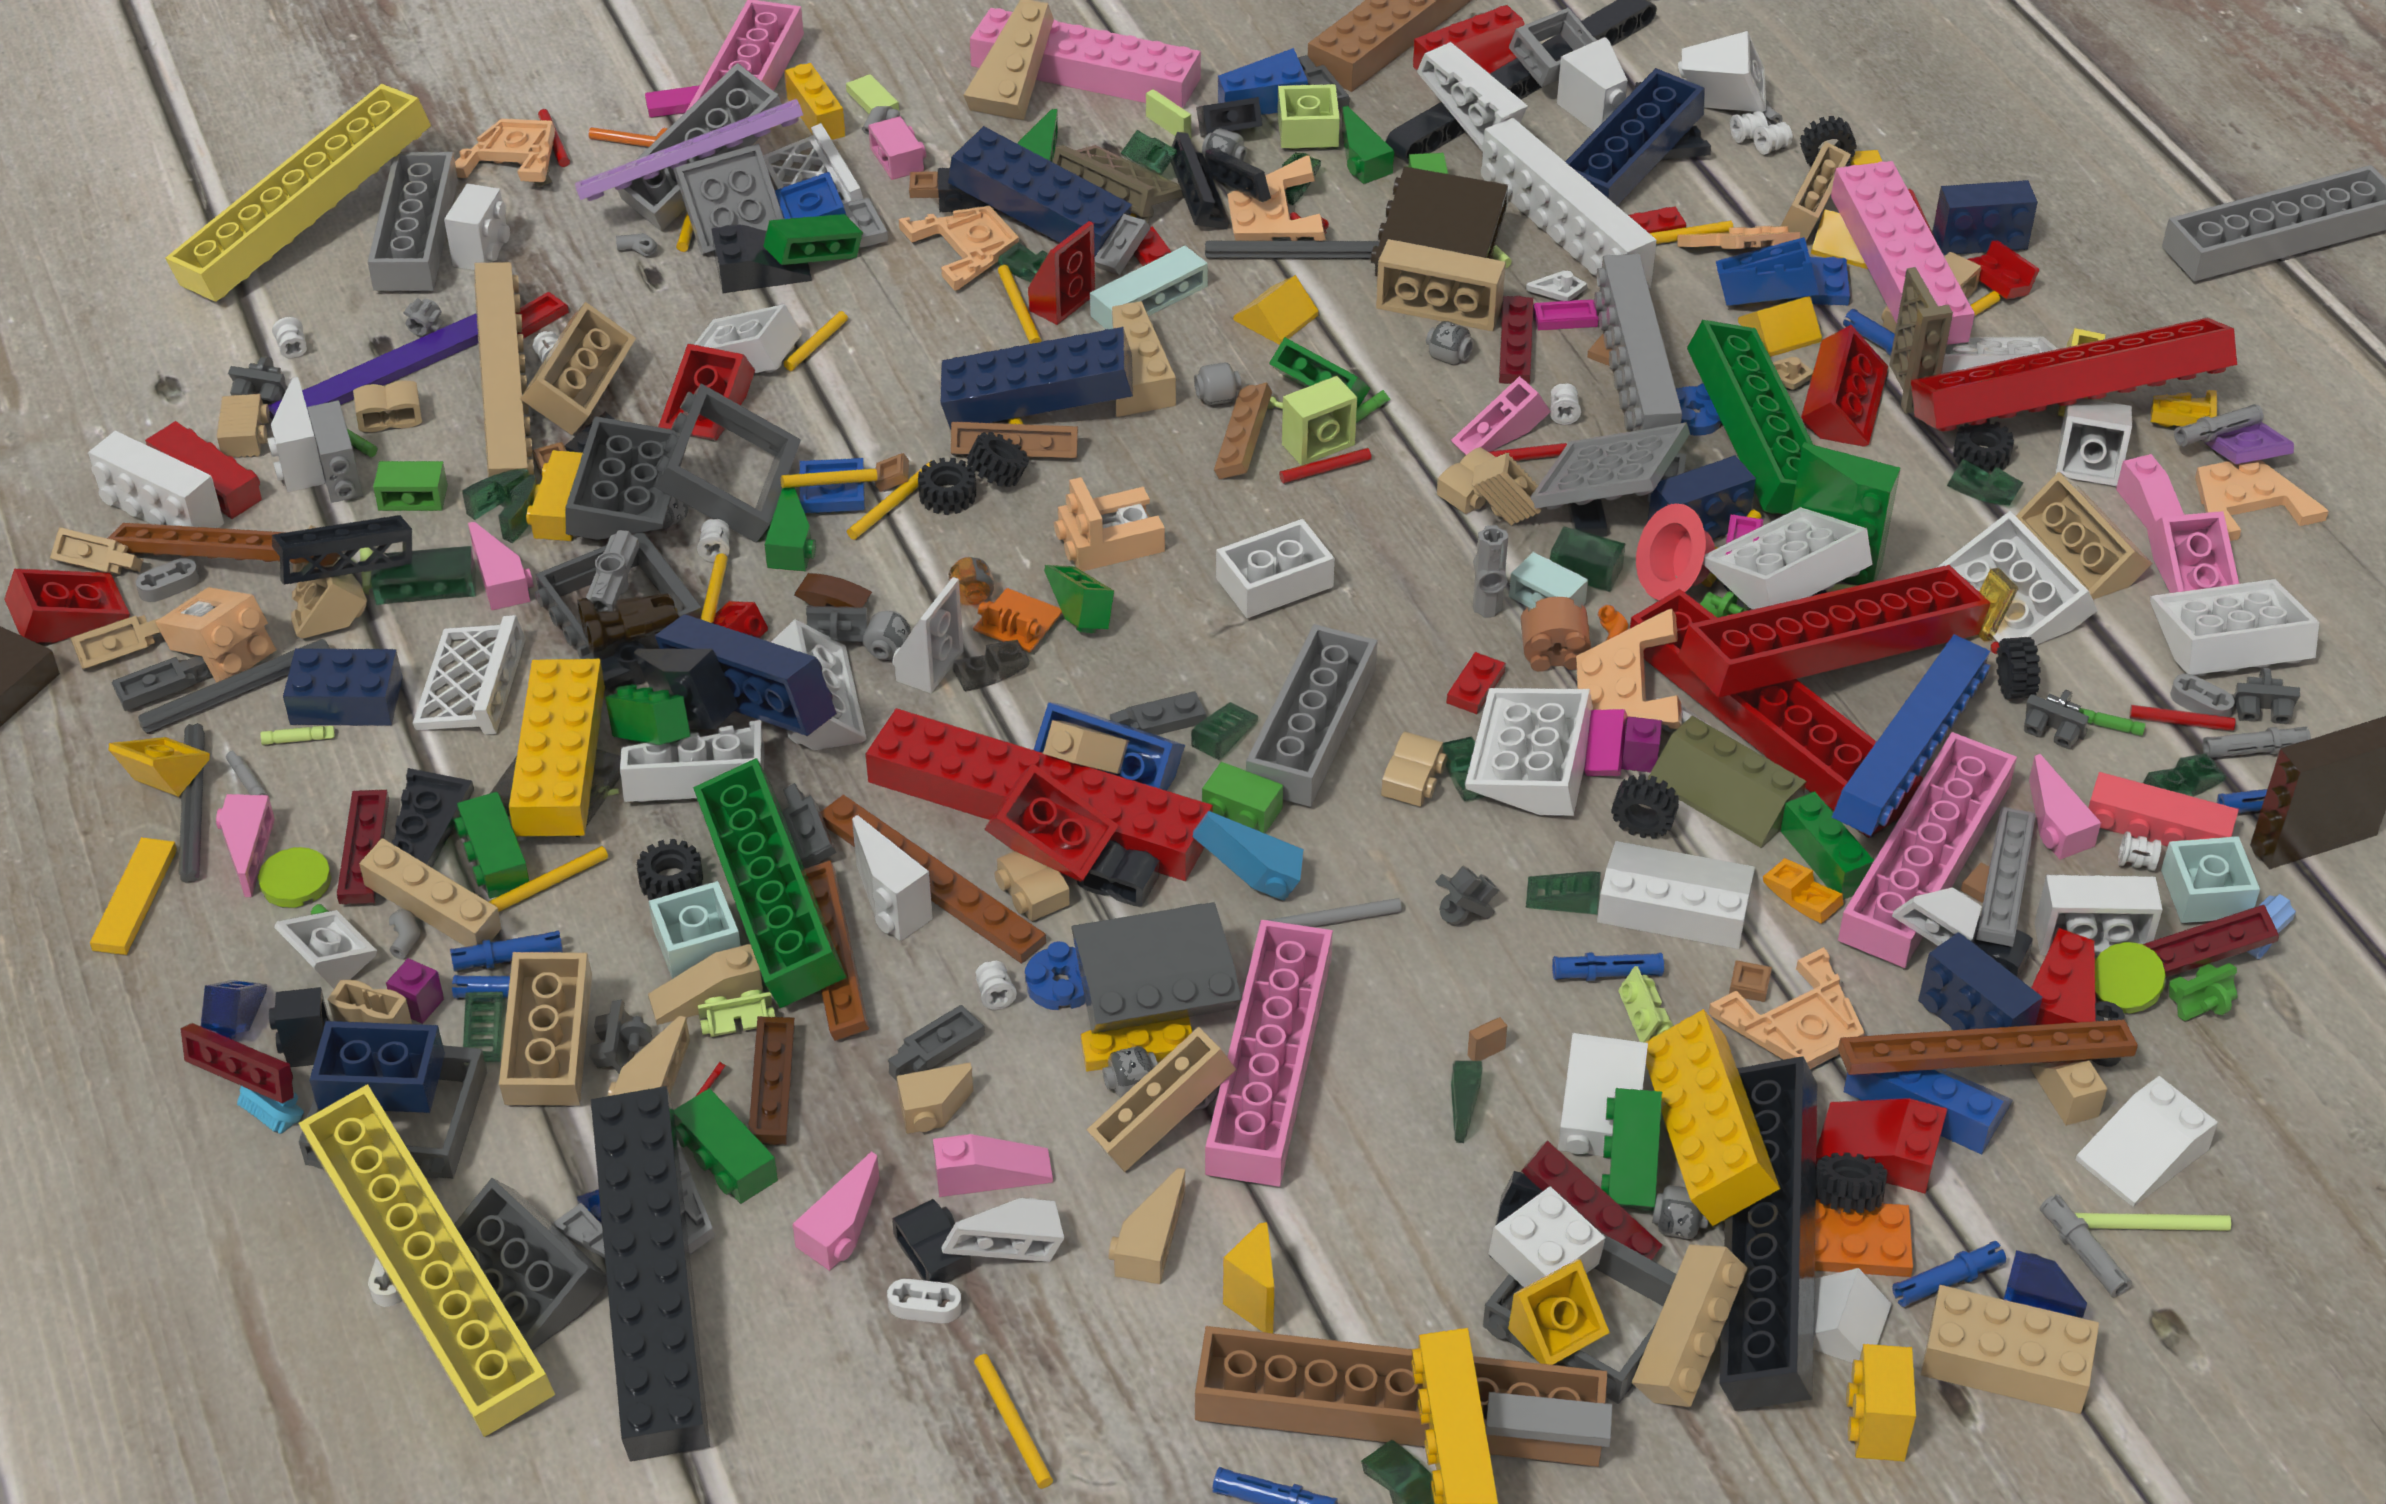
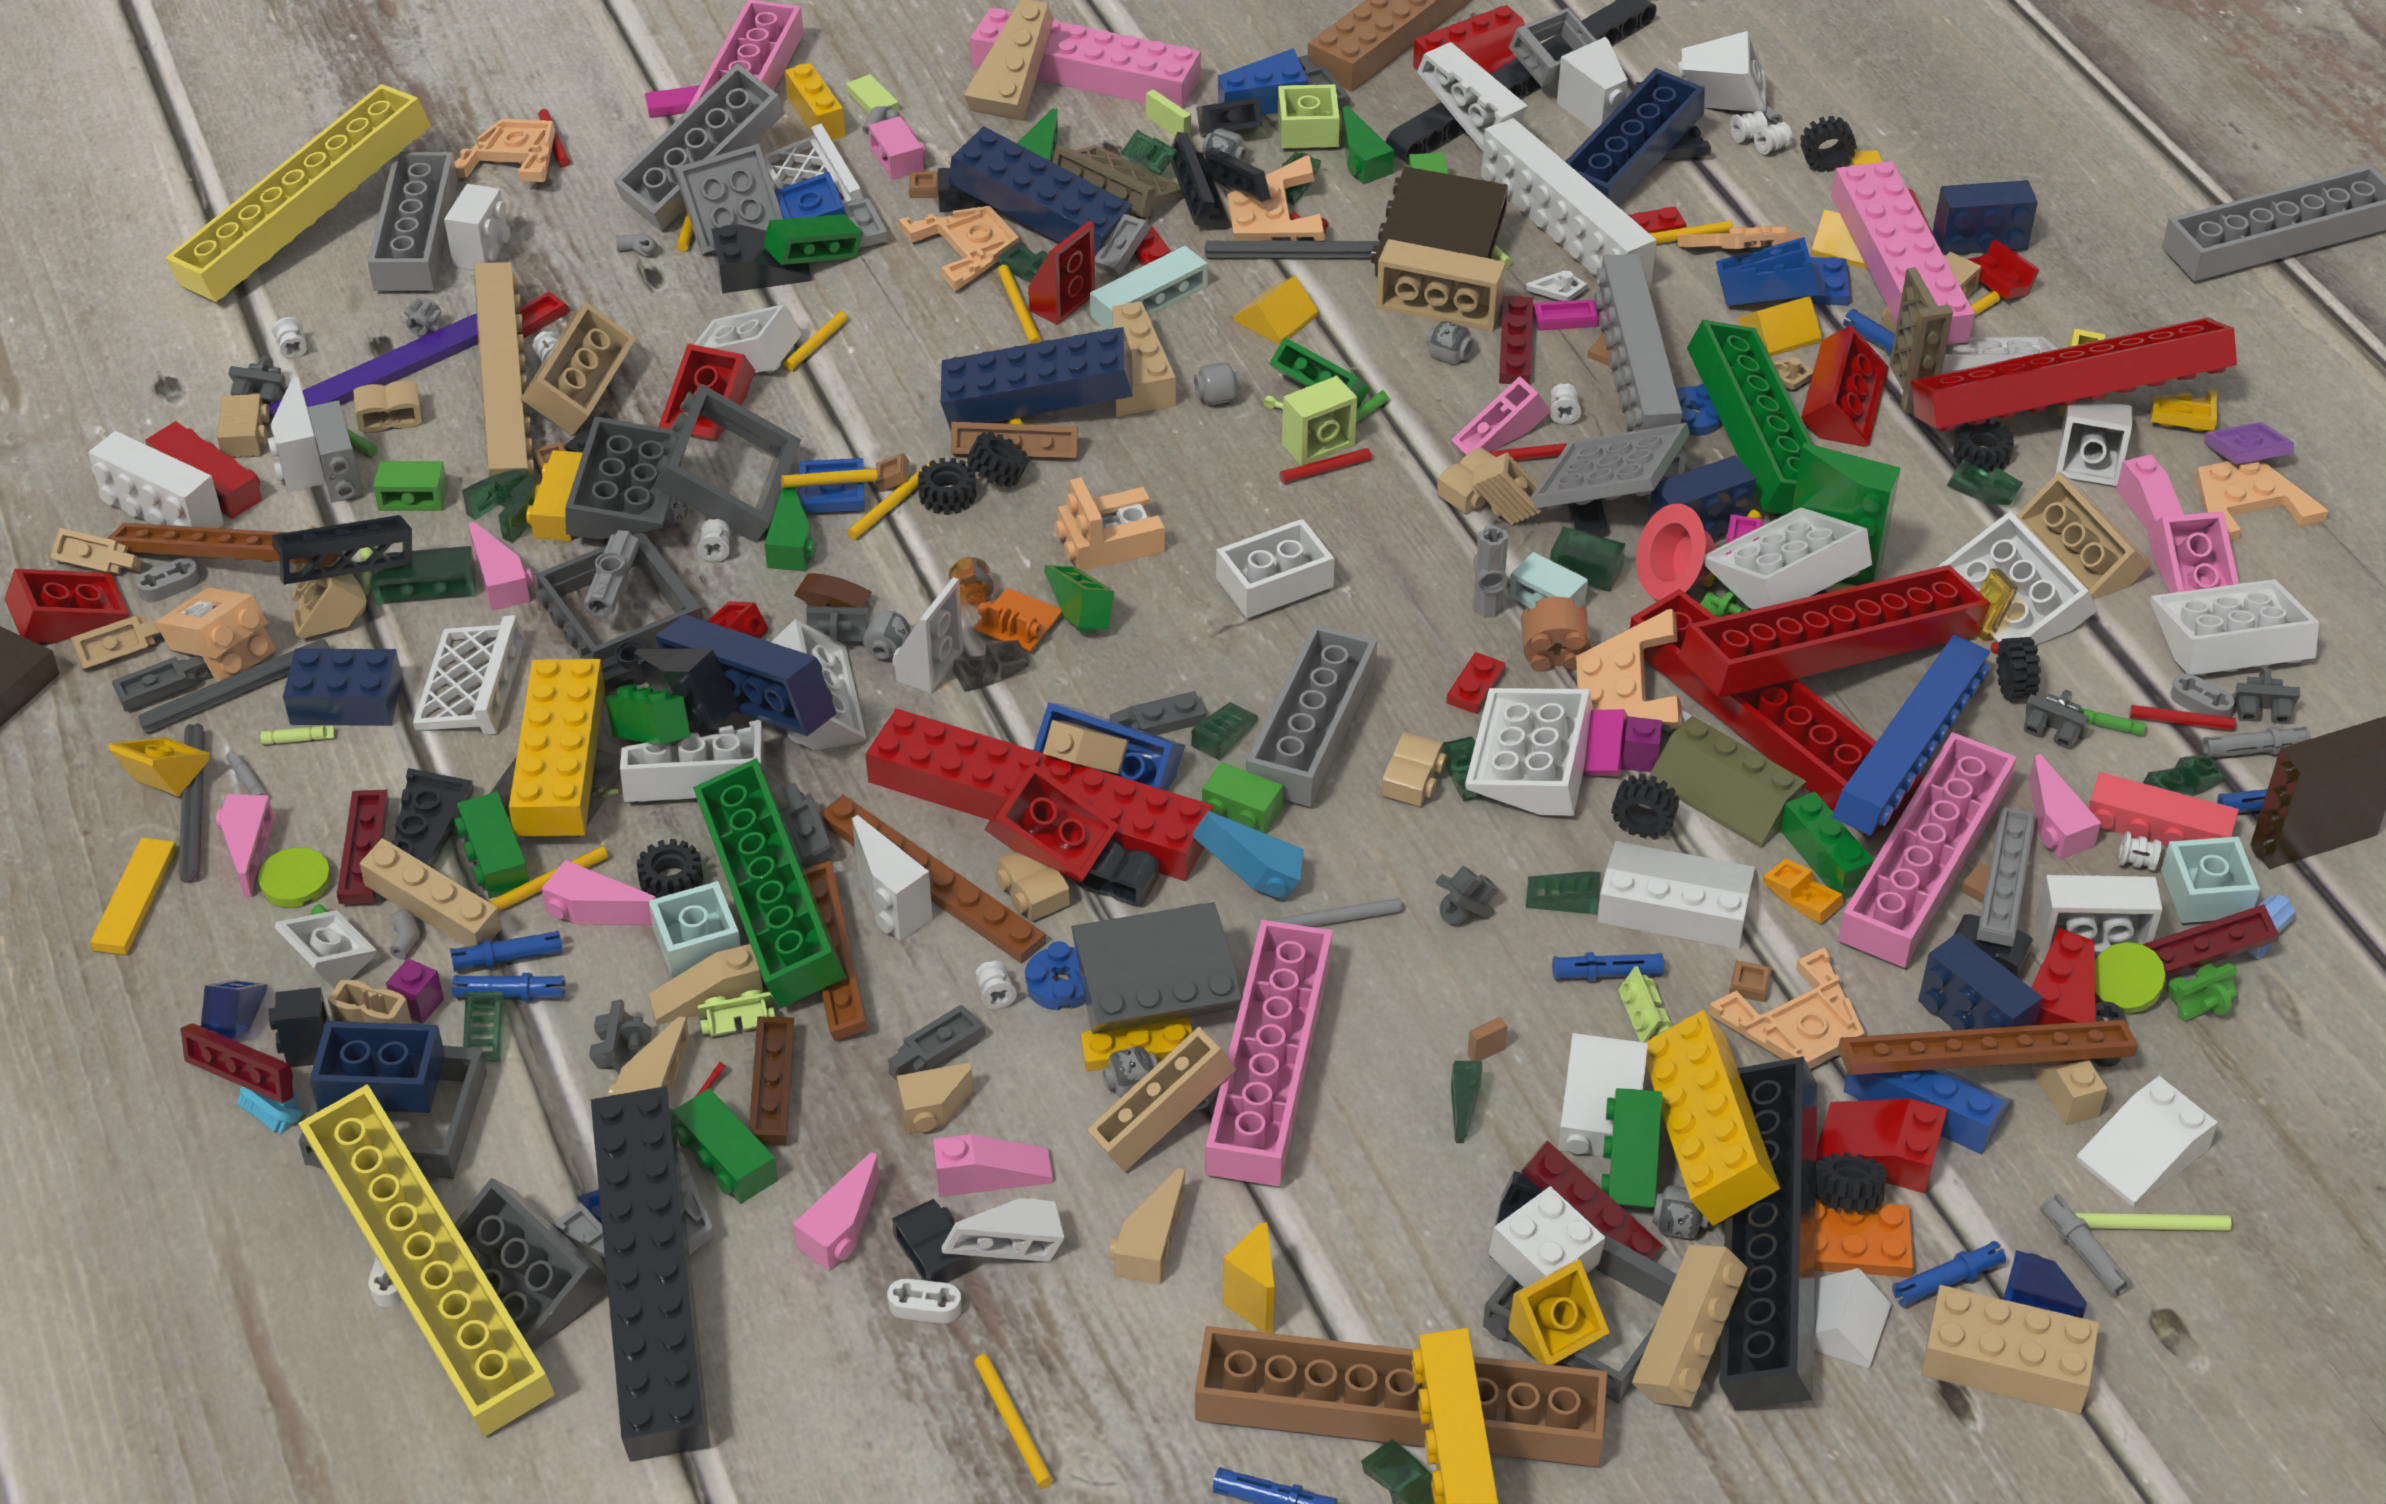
(545, 1029): tan brick -> none
(592, 898): none -> bright pink slope
(624, 137): orange piece -> none
(630, 621): dark brown piece -> none
(700, 146): lavender plate -> none
(714, 588): yellow bar -> none
(1243, 430): medium nougat plate -> none
(1549, 1419): light grey tile -> none
(1612, 621): orange arm -> none
(1815, 190): tan brick -> none
(1882, 1402): yellow brick -> none
(1940, 915): white slope -> none
(2208, 428): light grey pin -> none

